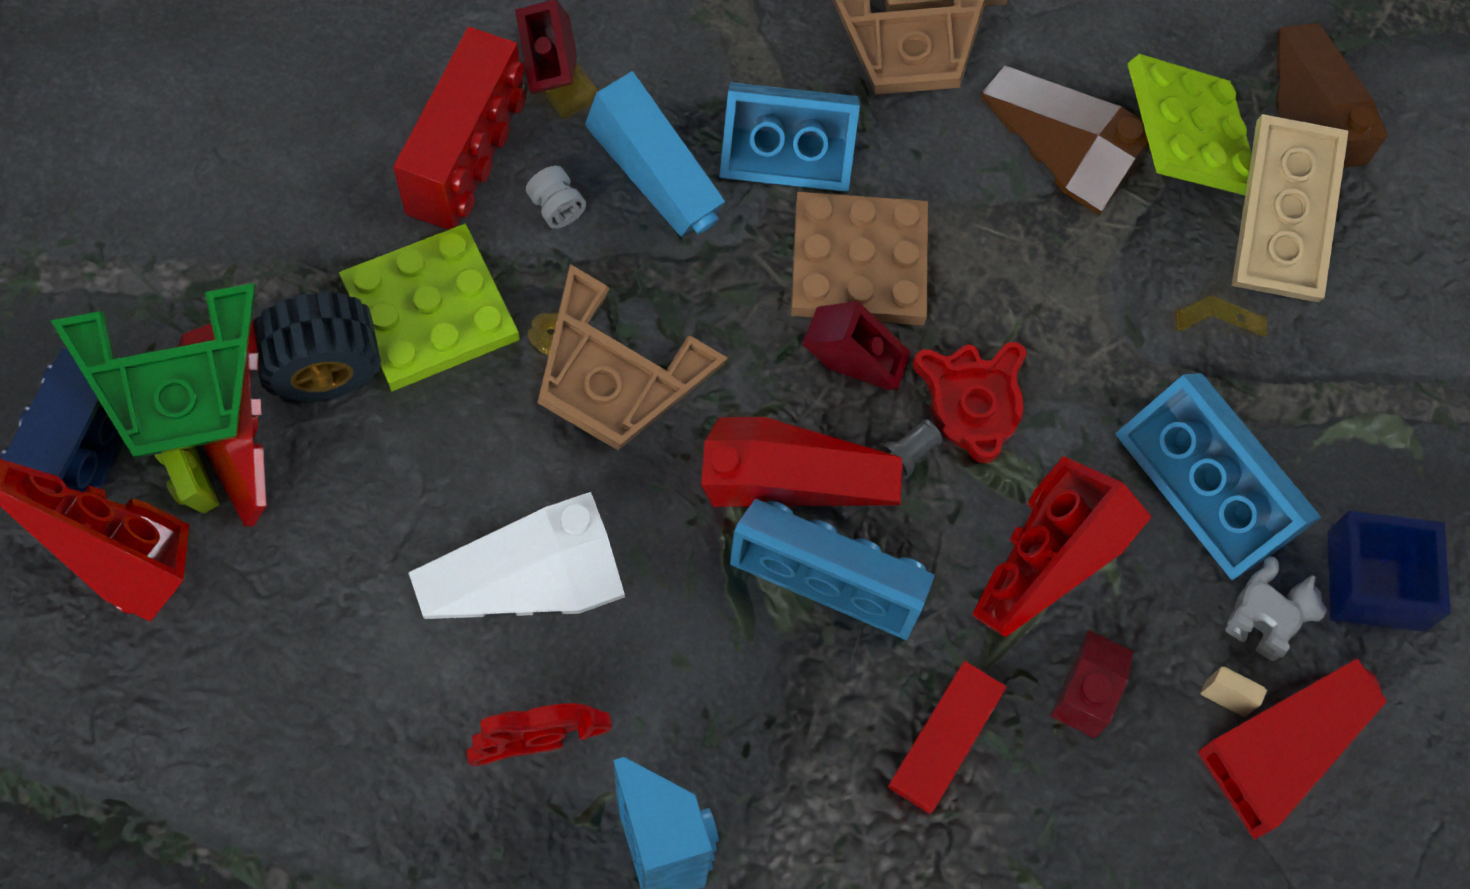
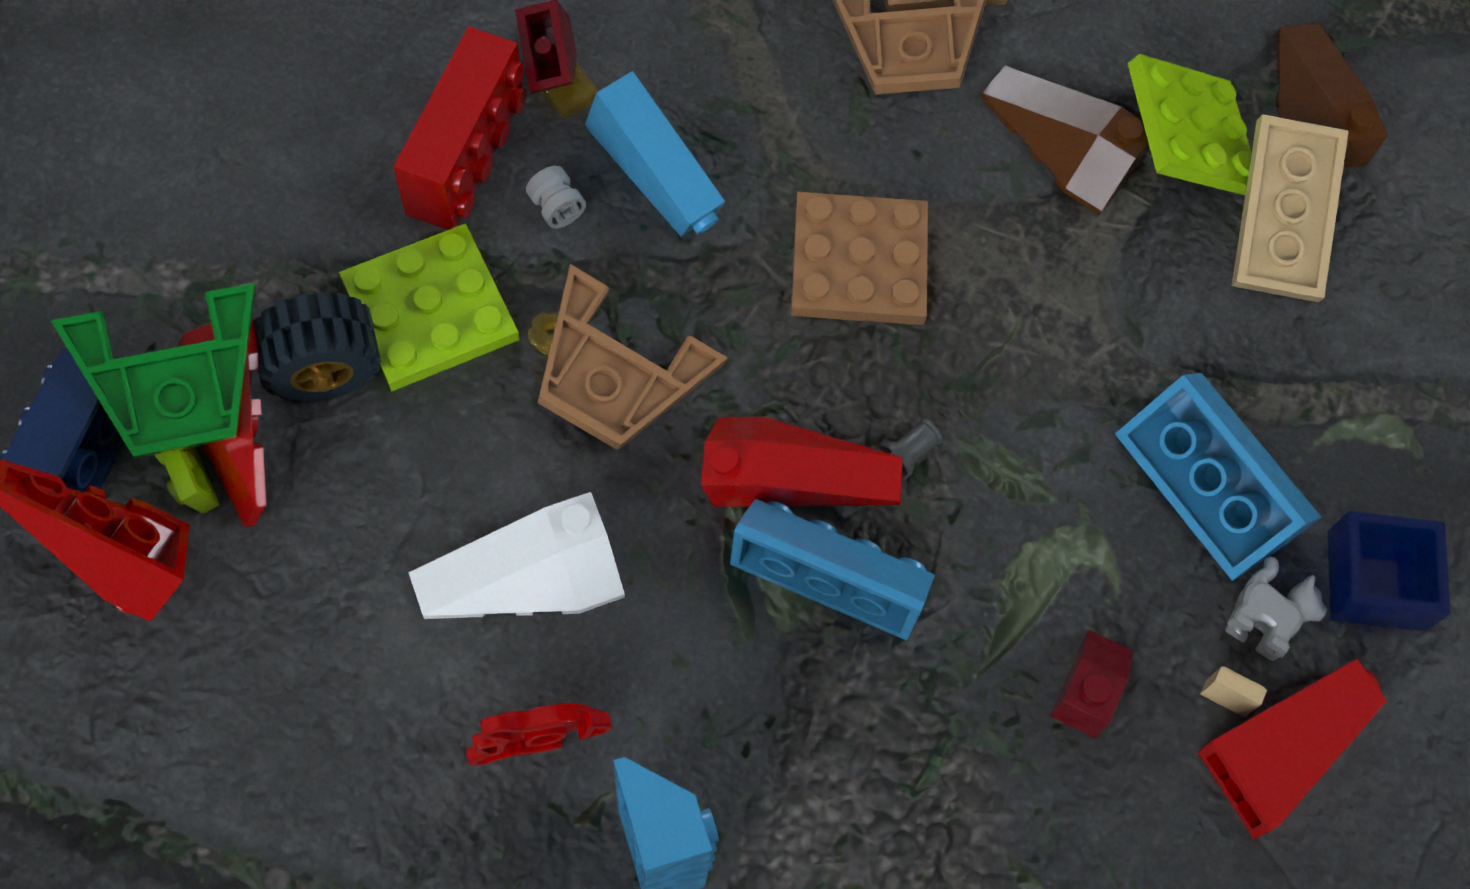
(789, 136): dark azure slope -> none
(856, 345): dark red slope -> none
(947, 737): red tile -> none
(974, 399): red tile -> none
(1072, 532): red wedge -> none
(1220, 309): clear yellow piece -> none

